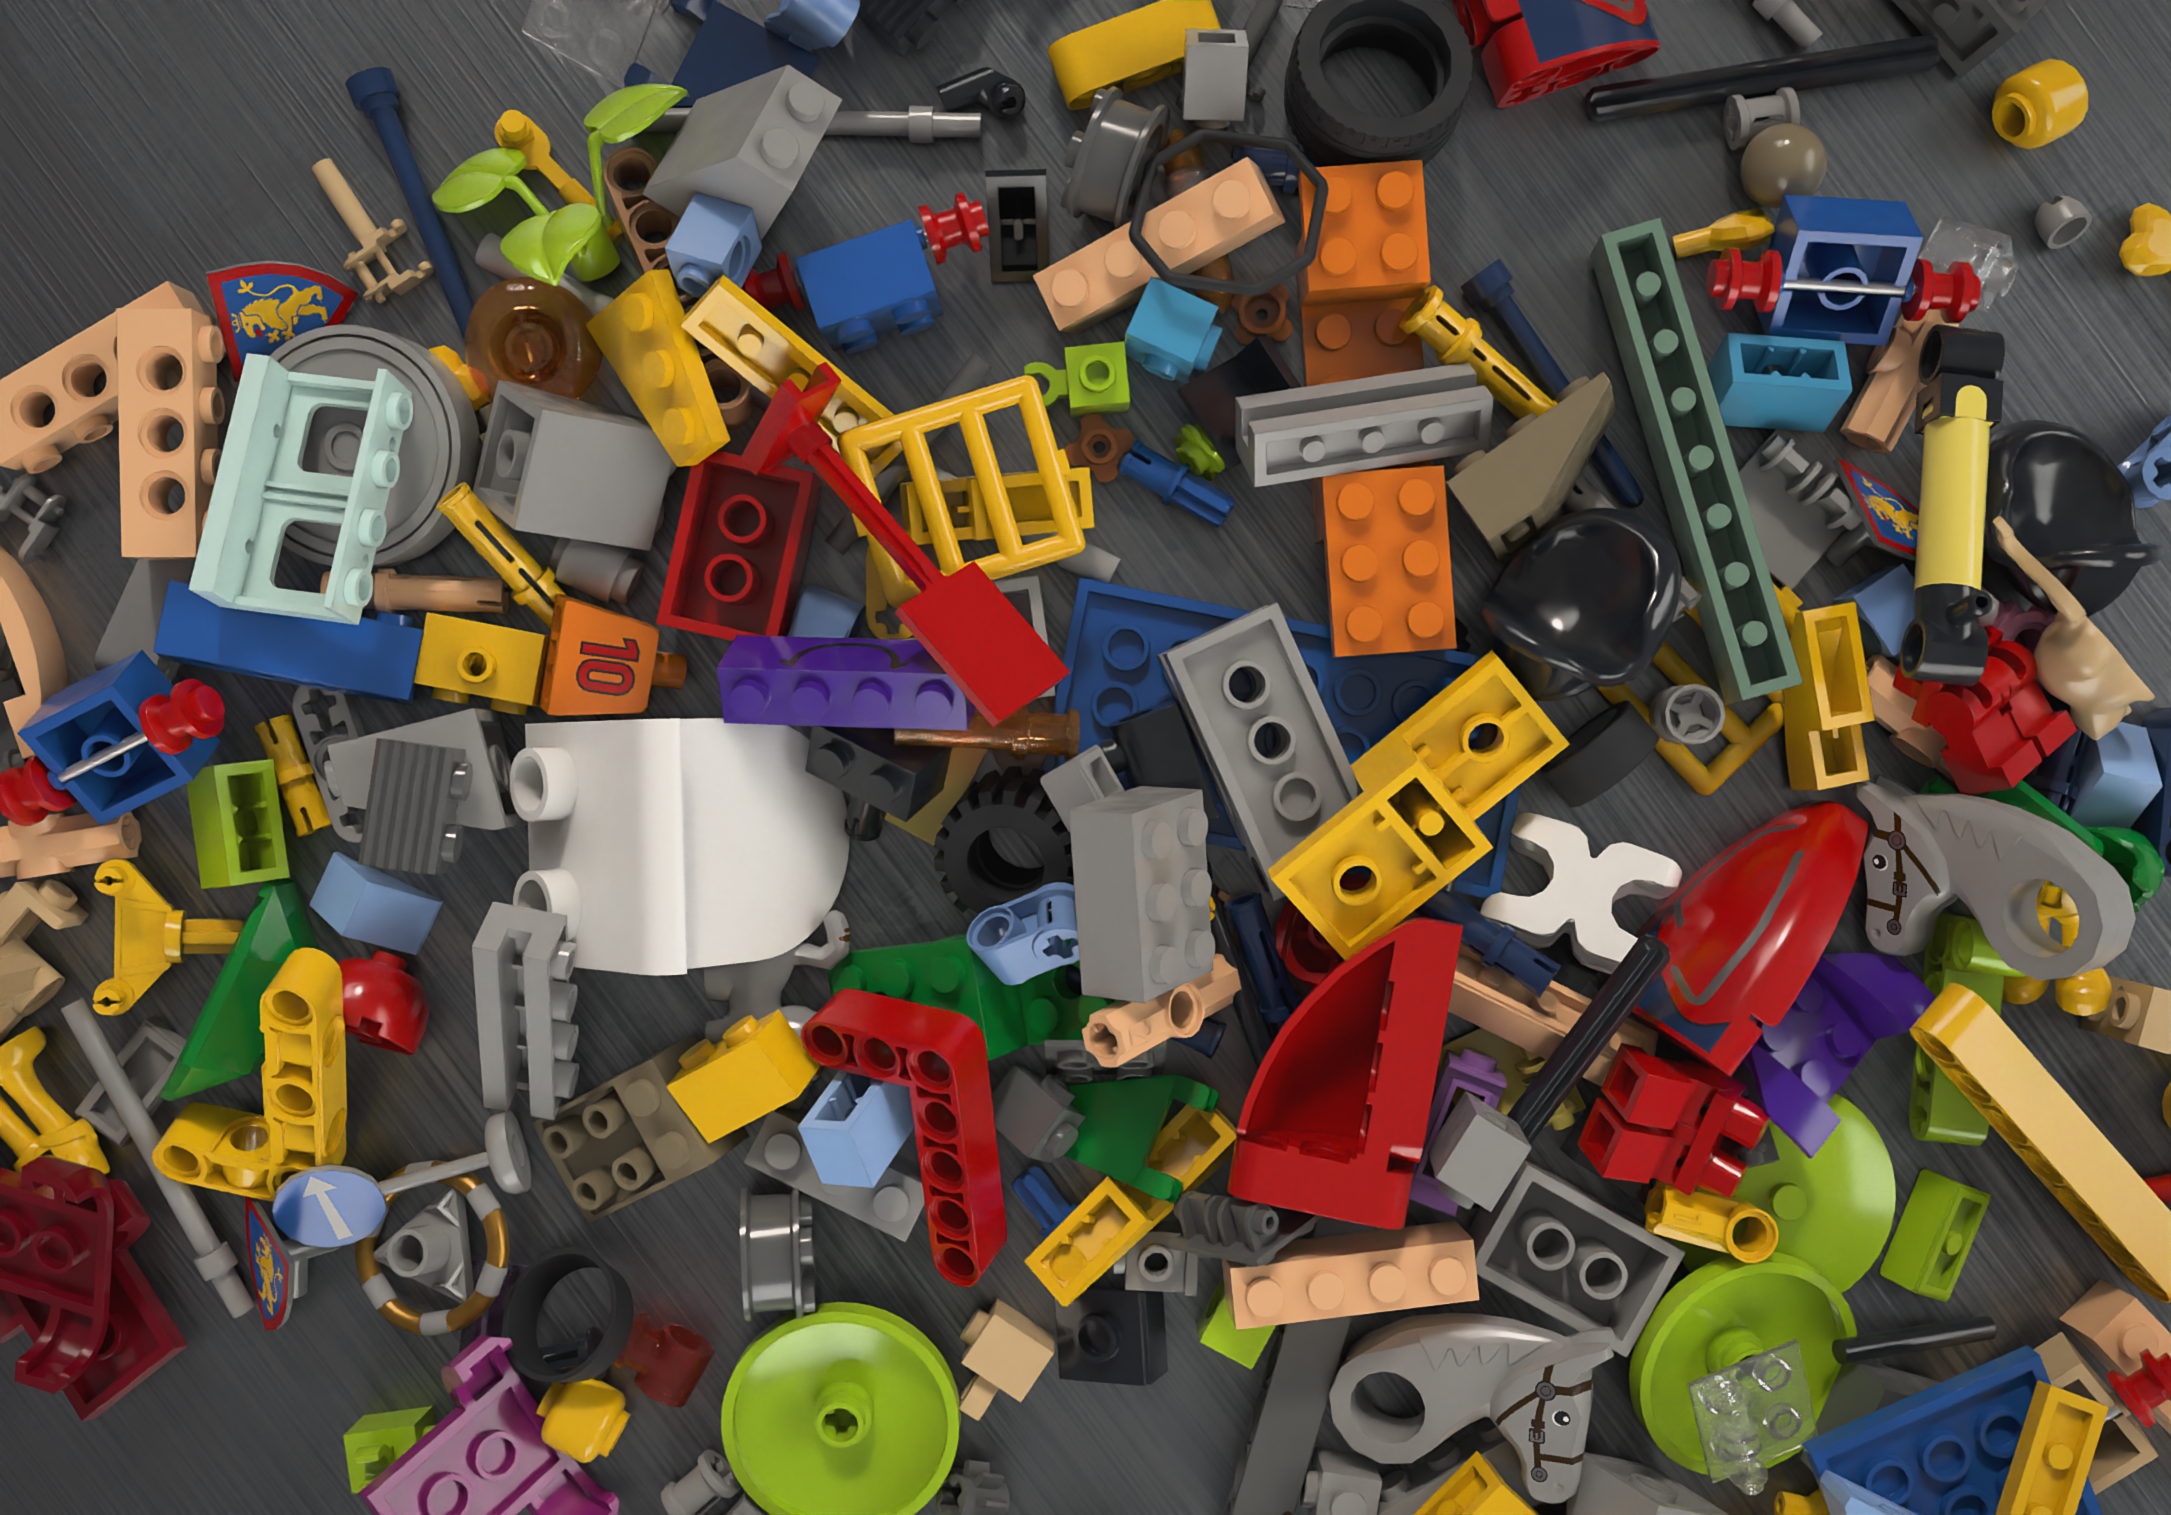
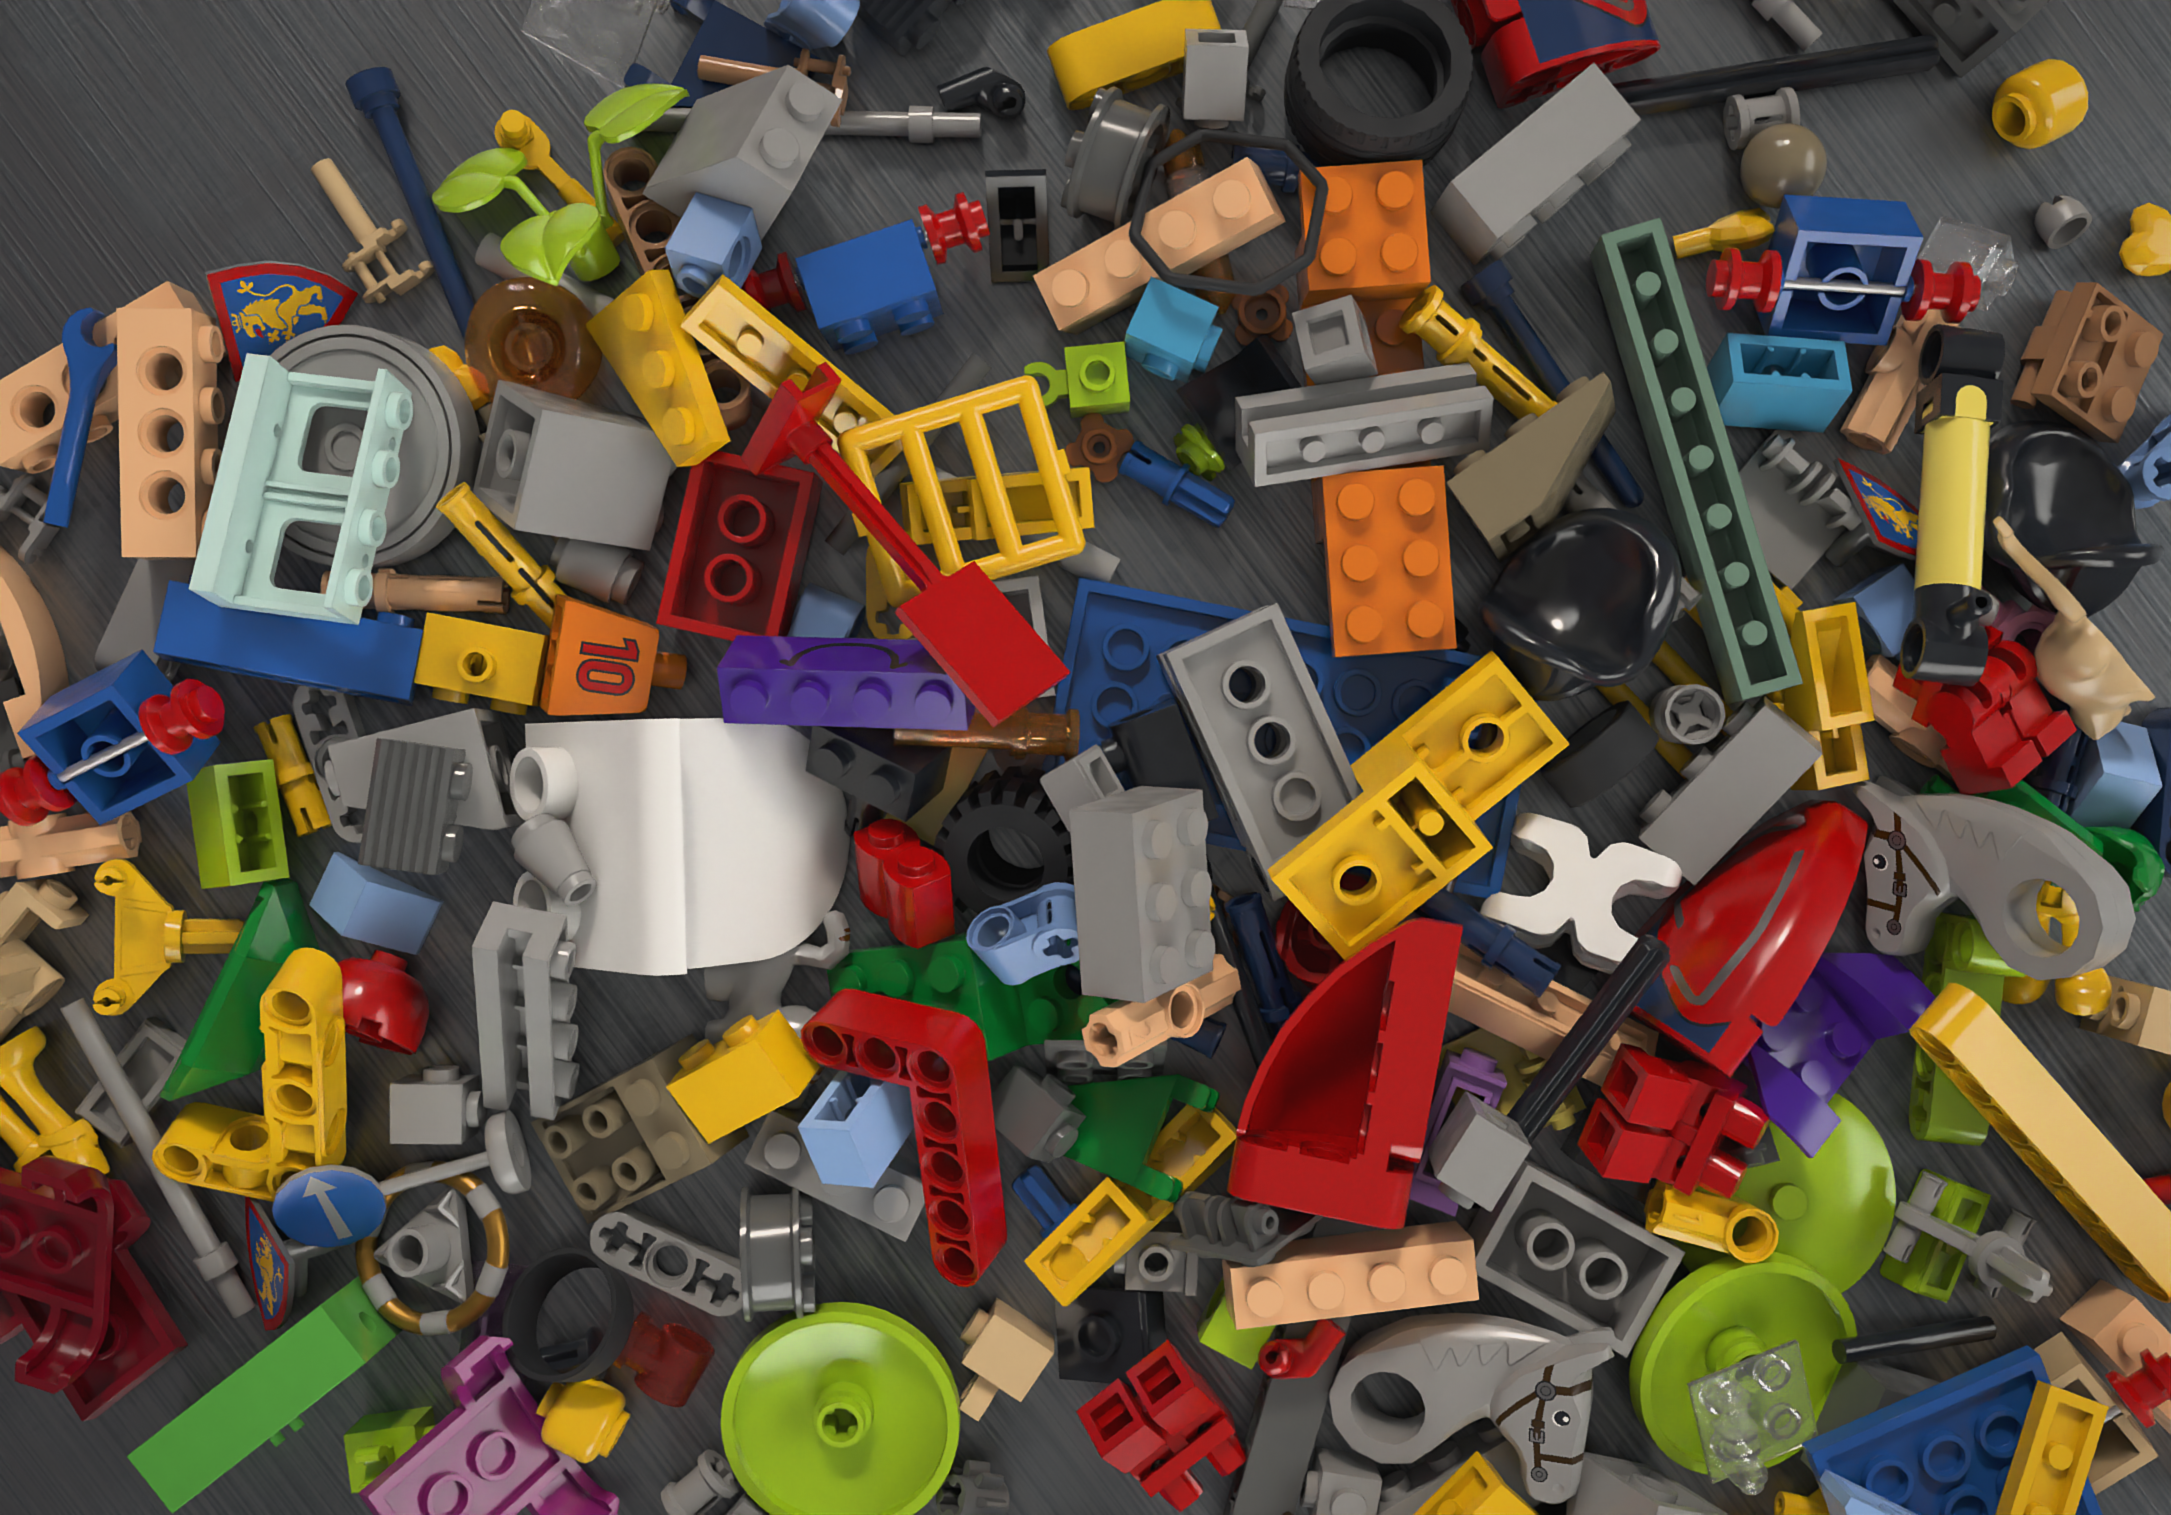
(87, 372): none -> blue piece
(263, 1396): none -> bright green brick
(436, 1107): none -> light grey brick
(553, 857): none -> light grey cone
(639, 1227): none -> light grey beam
(735, 72): none -> medium nougat piece
(904, 882): none -> red brick
(1163, 1427): none -> red hips
(1300, 1356): none -> red arm
(1335, 341): none -> light grey brick
(1537, 167): none -> light grey brick
(1728, 787): none -> light grey brick
(1993, 1258): none -> light grey axle
(2088, 361): none -> medium nougat plate

